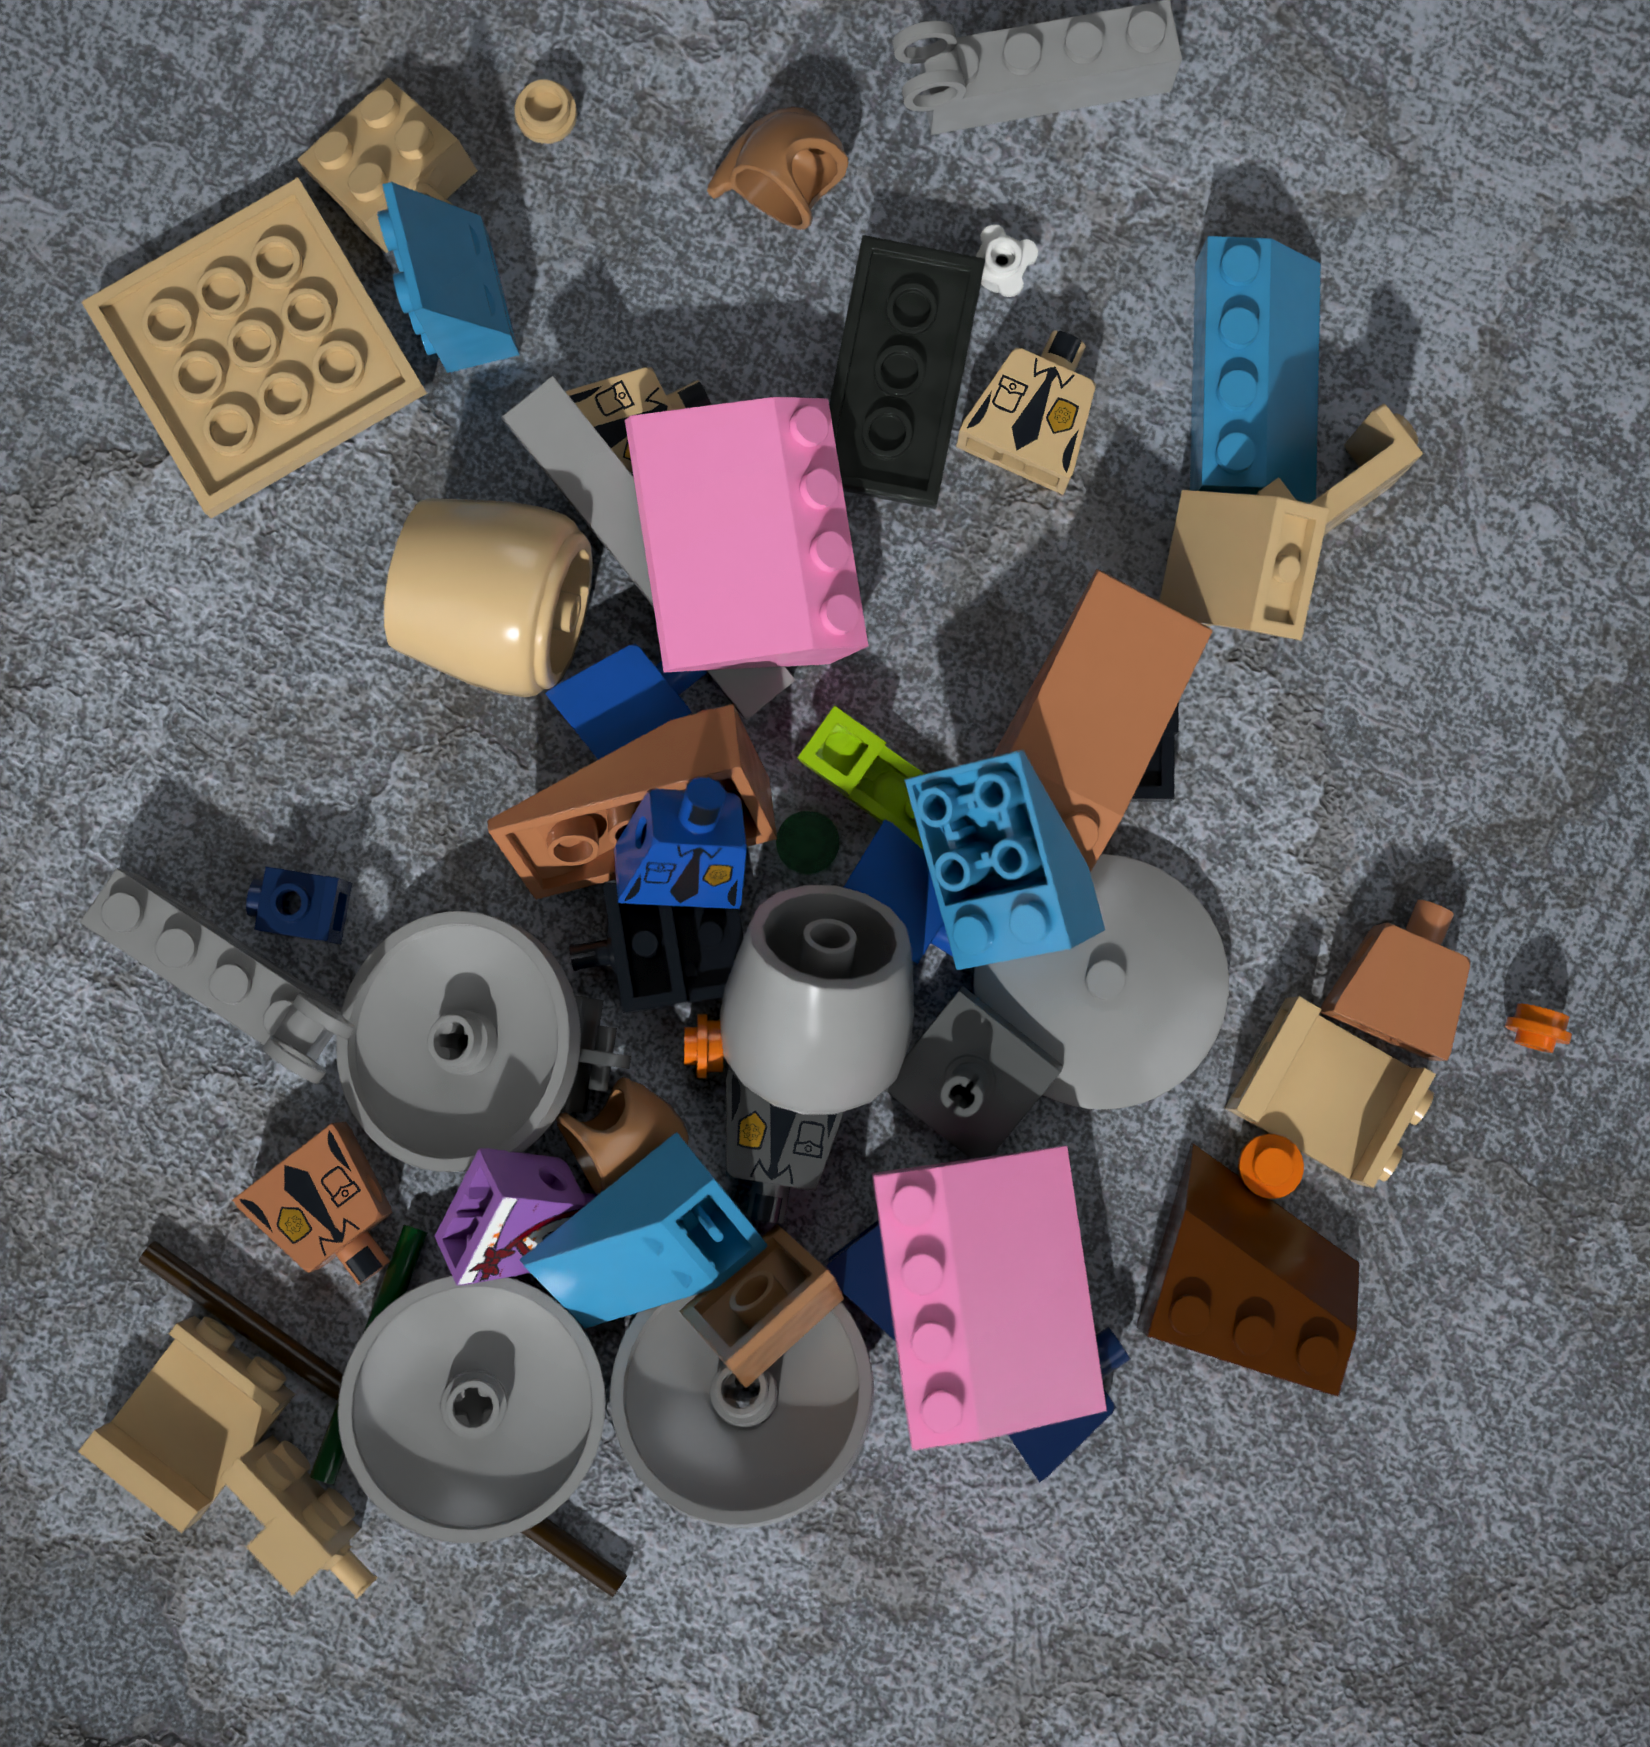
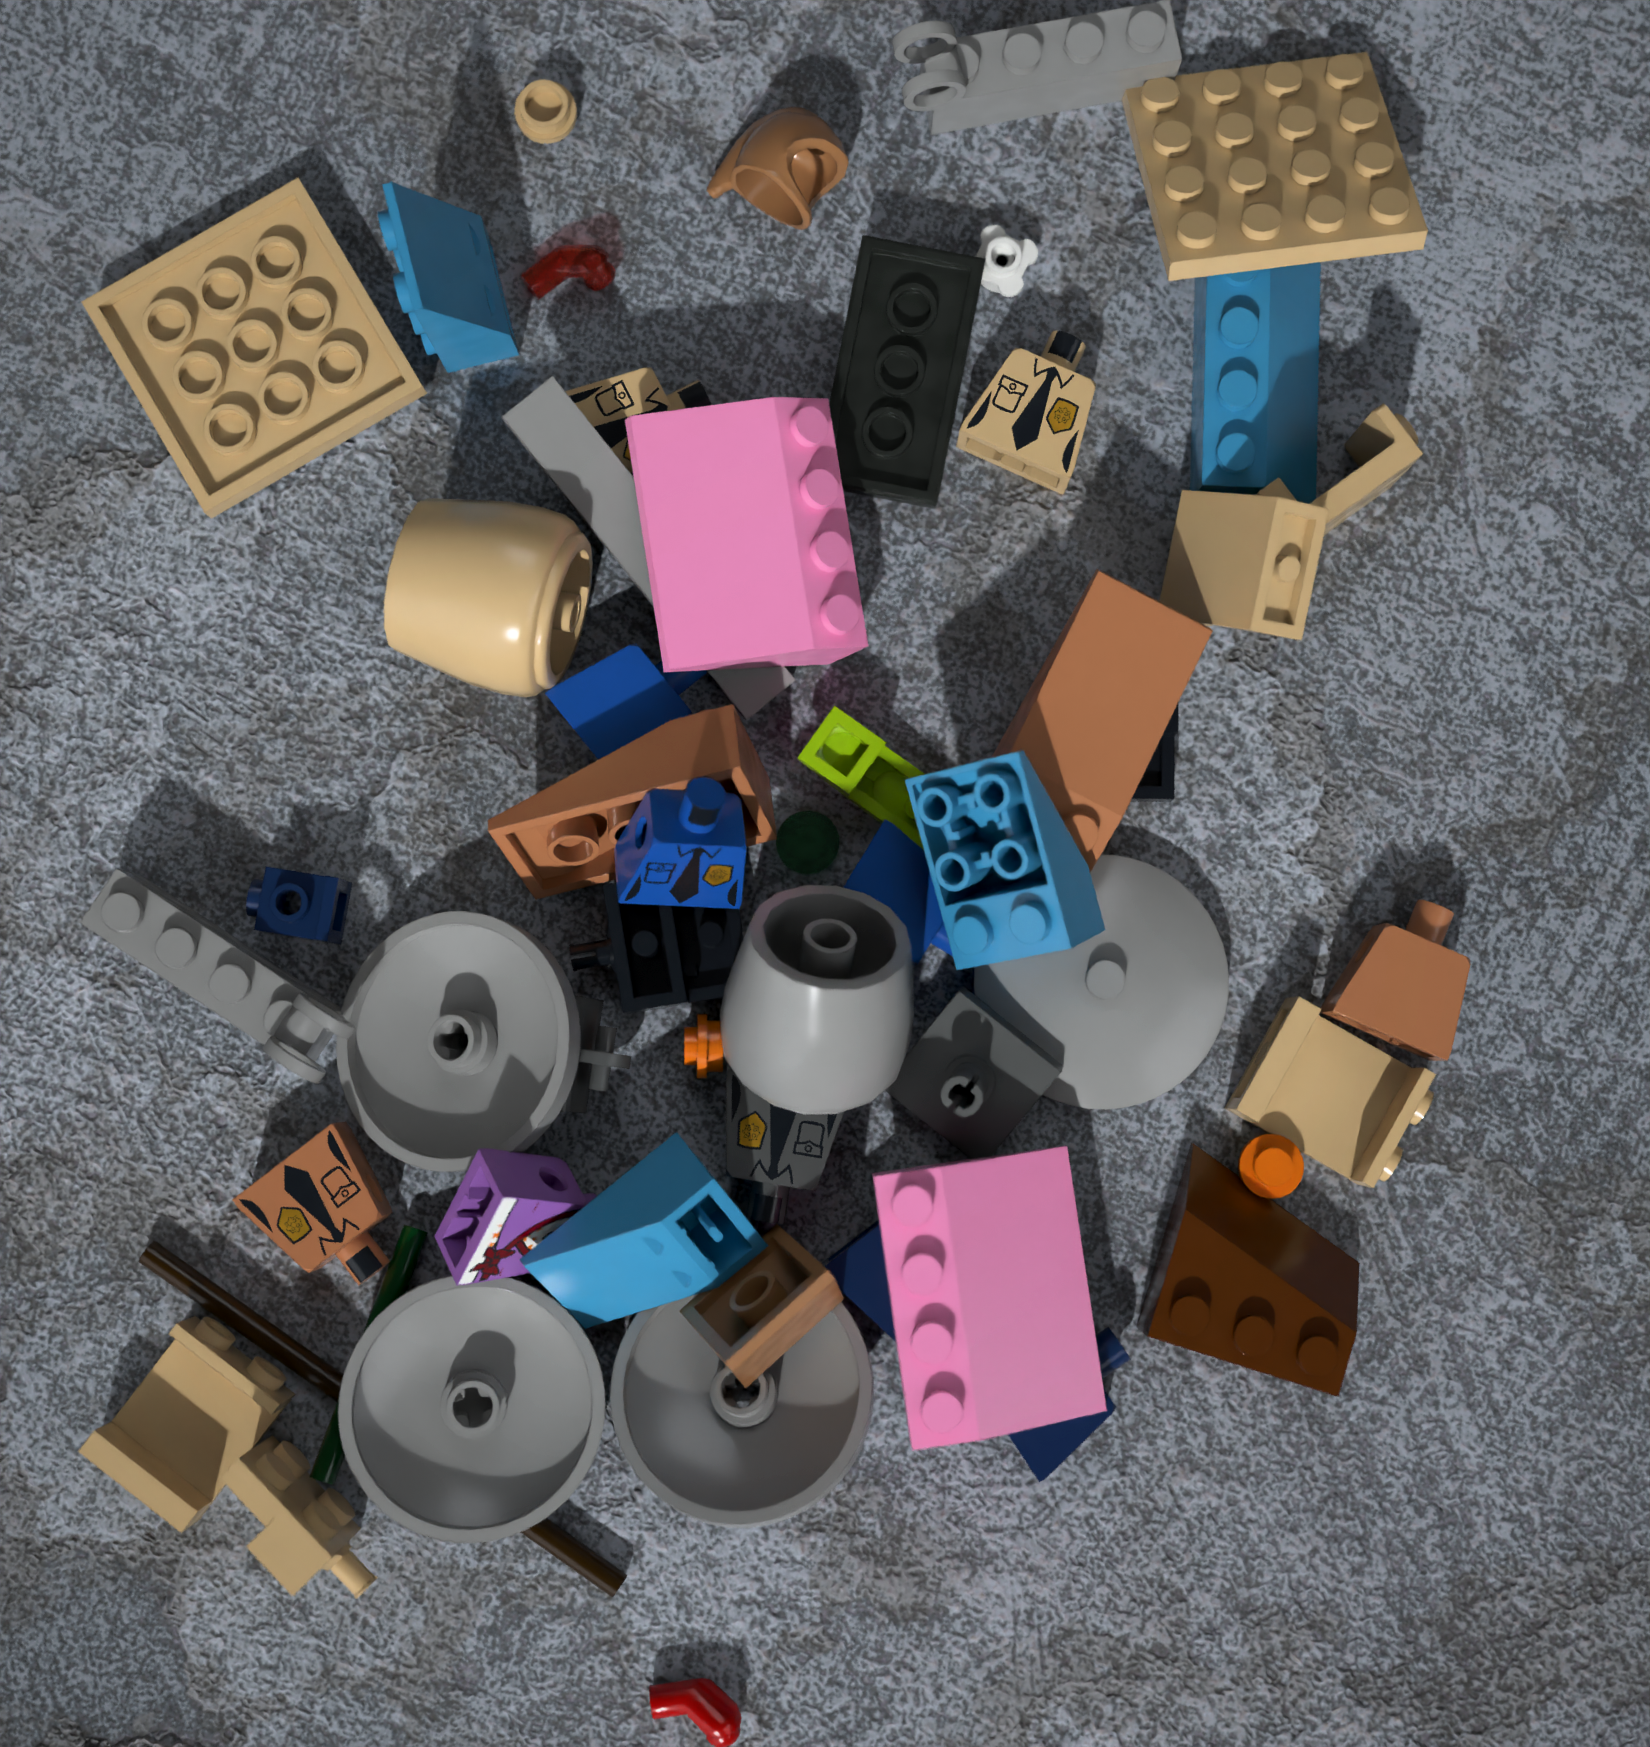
(382, 143): tan plate -> none
(569, 262): none -> clear red arm
(621, 1134): medium nougat piece -> none
(703, 1703): none -> red arm
(1272, 167): none -> tan plate
(1539, 1027): orange plate -> none

